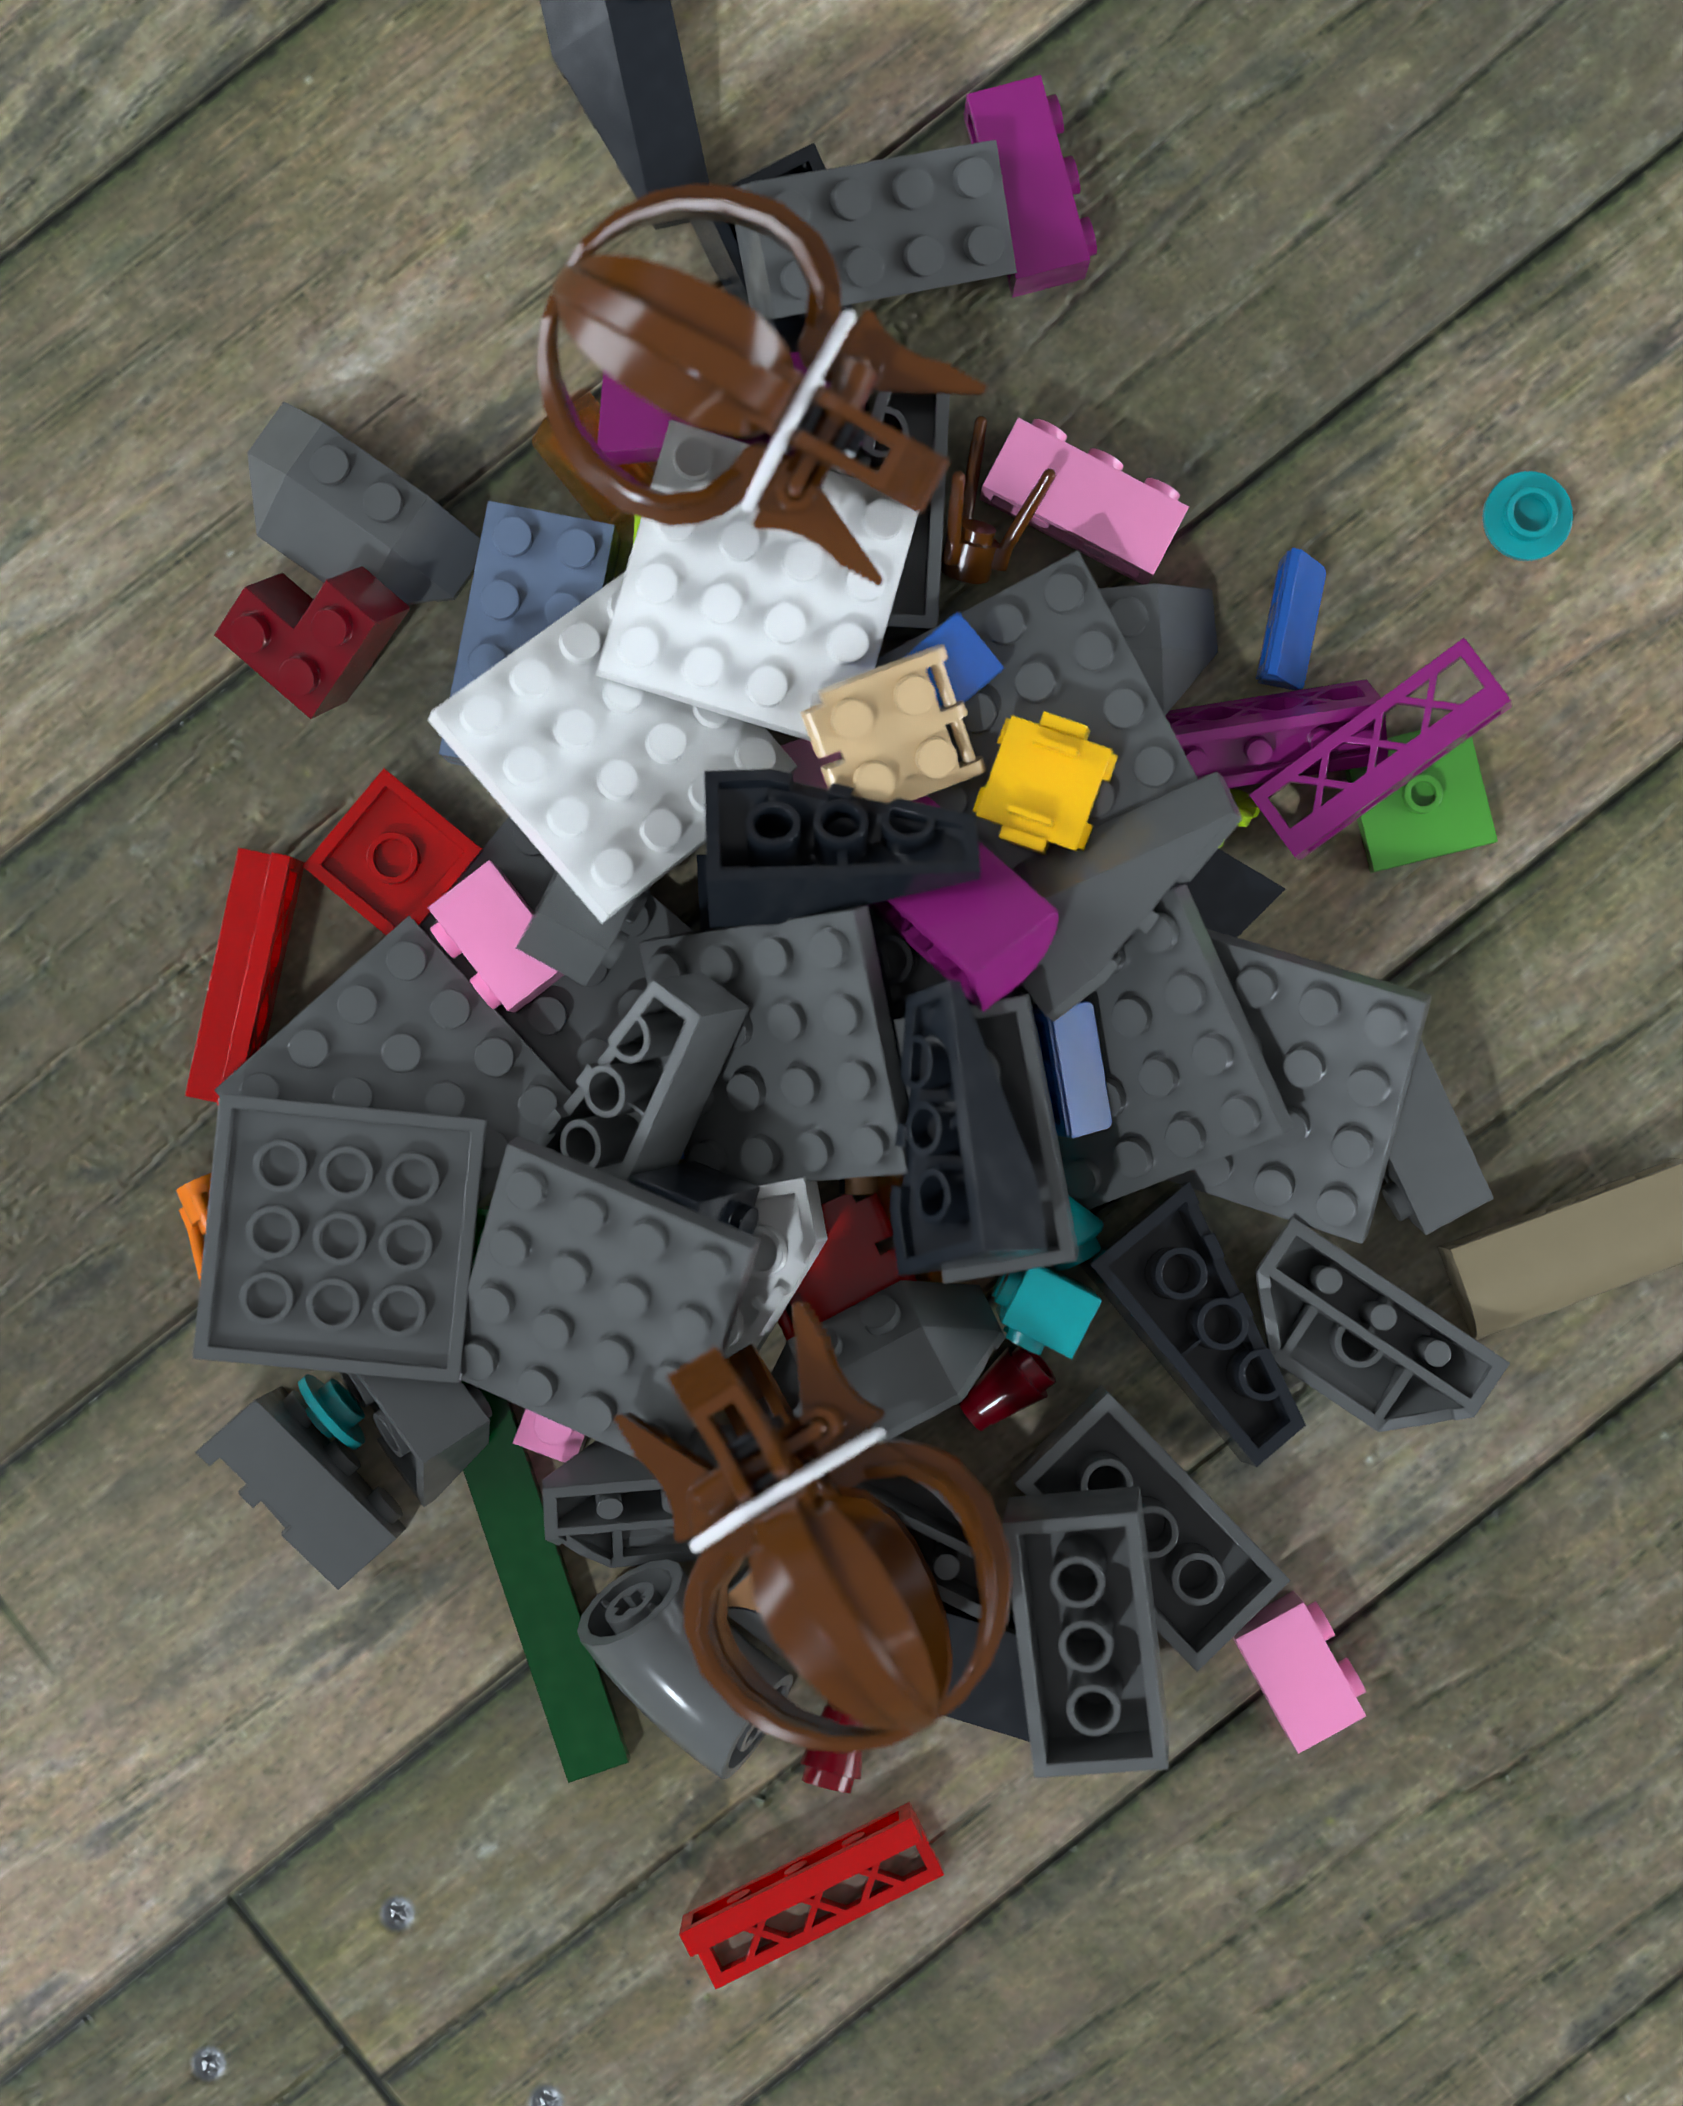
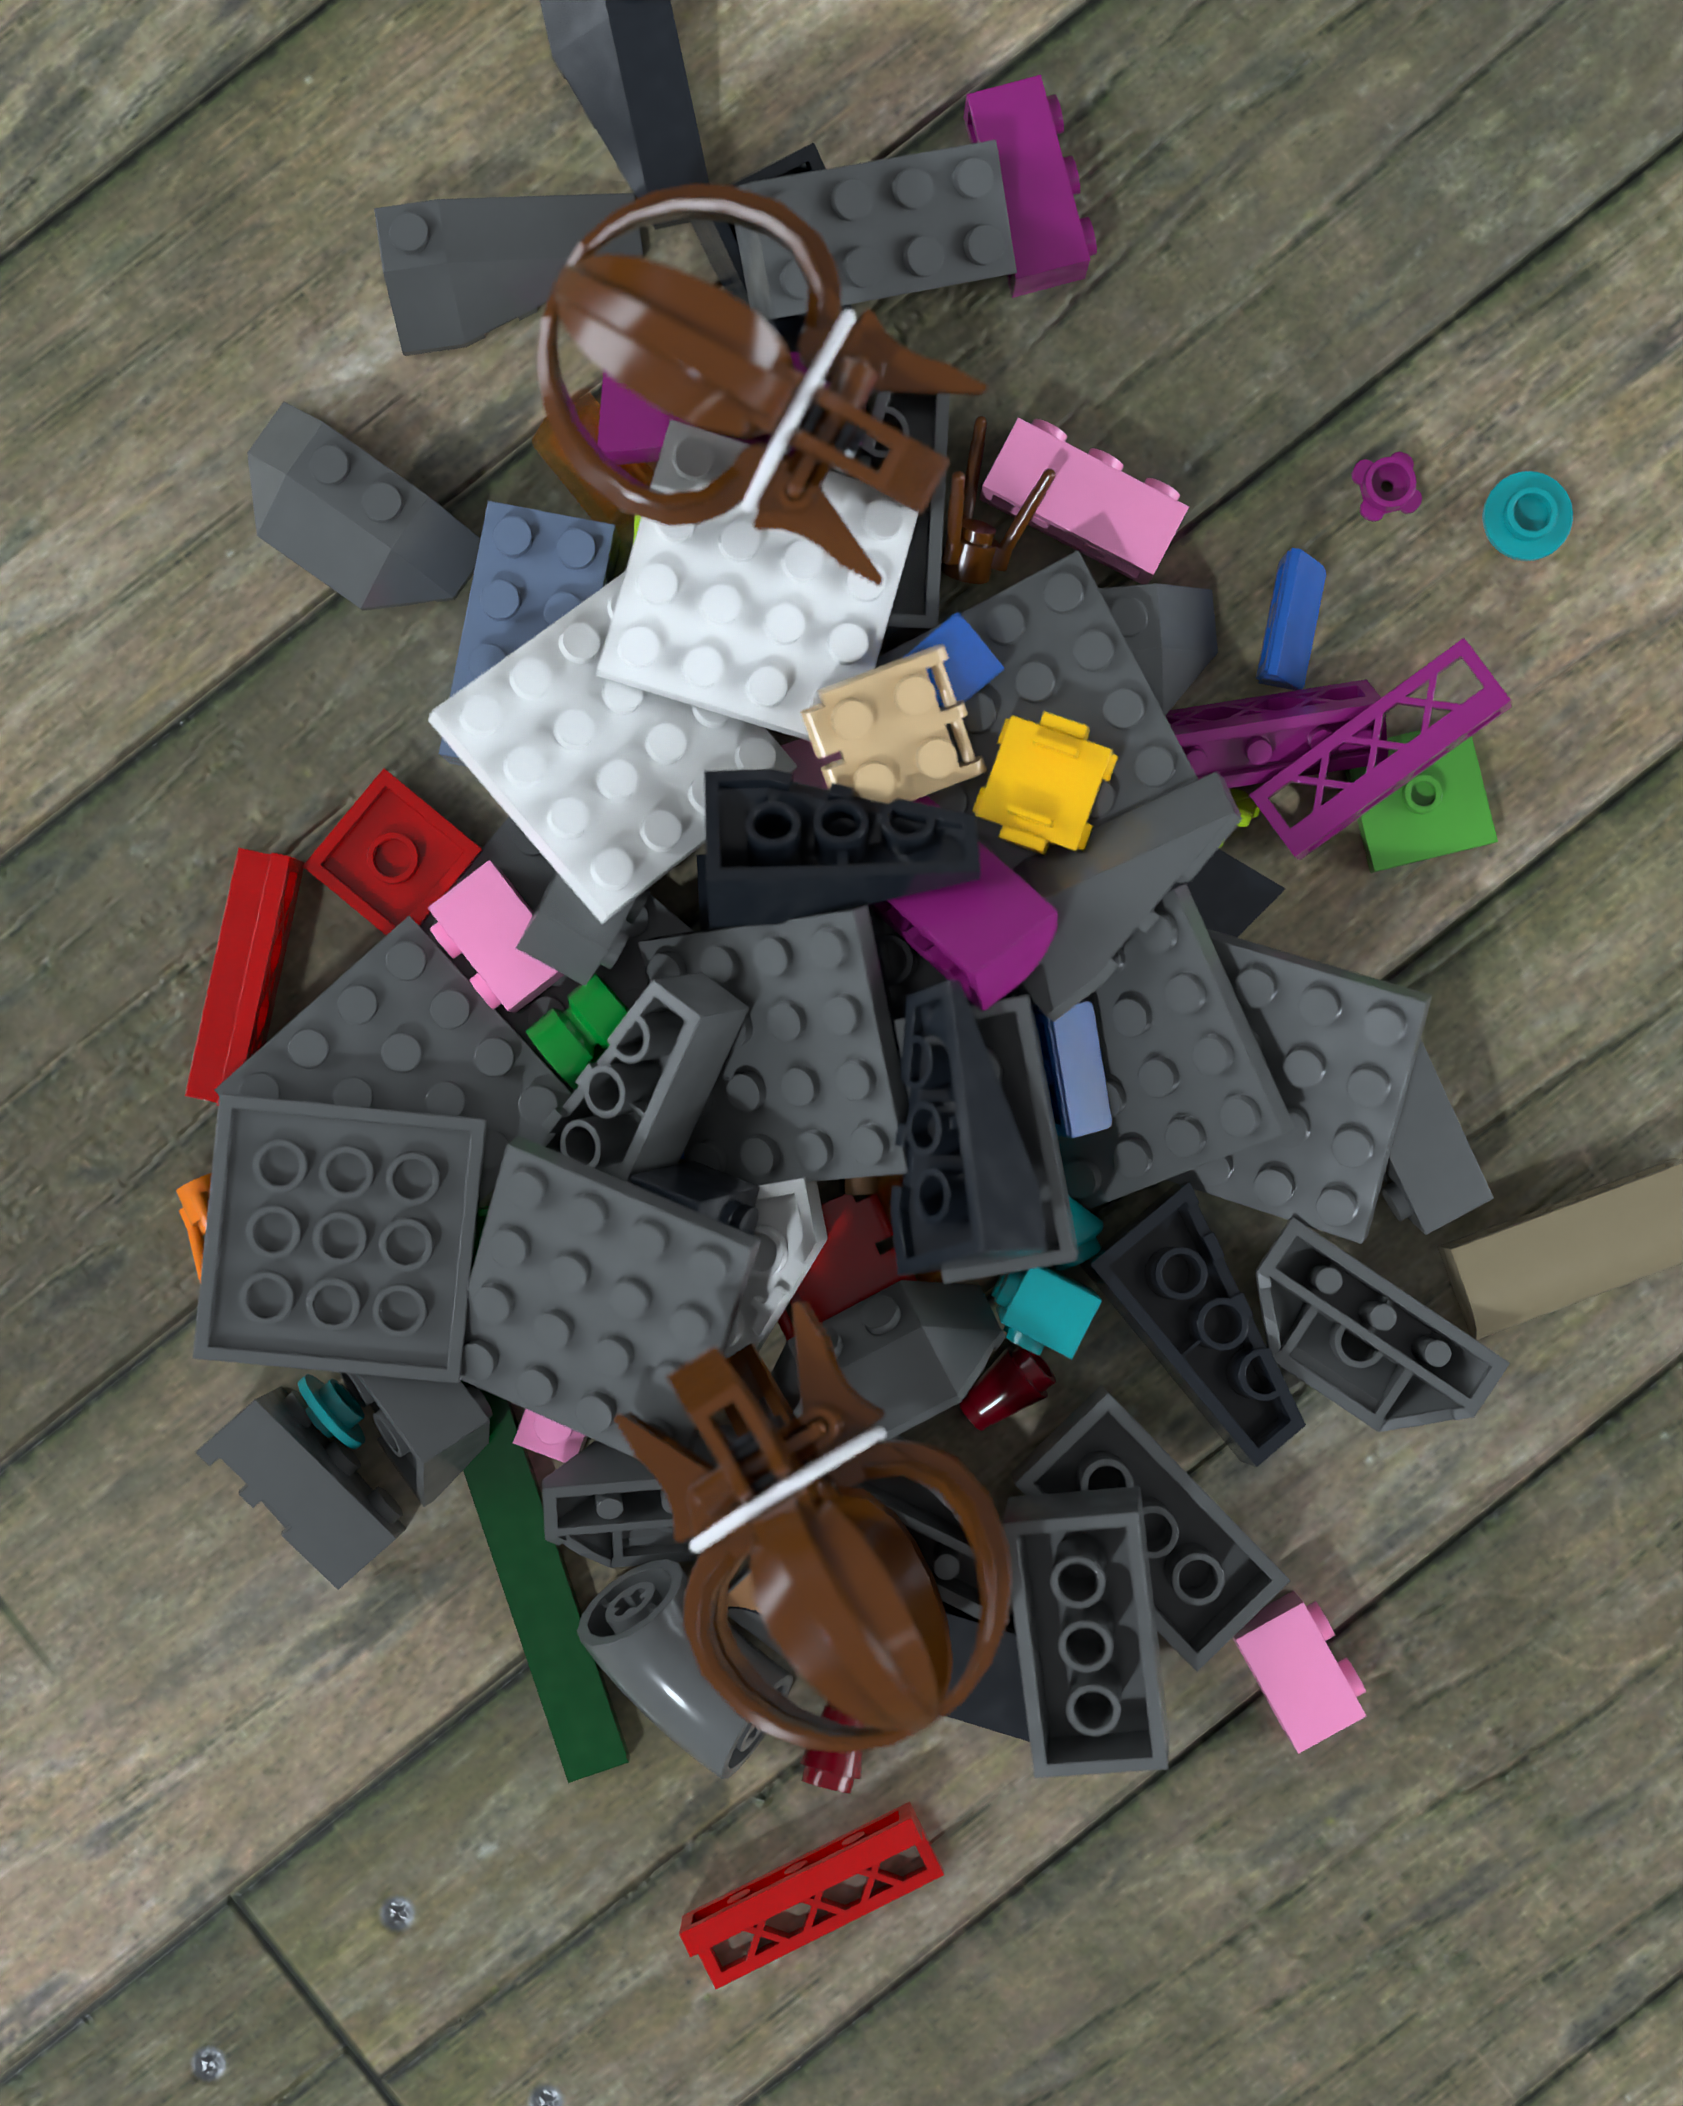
(312, 646): dark red brick -> none
(483, 261): none -> dark grey wedge
(580, 1032): none -> green wheel
(1394, 469): none -> magenta plate

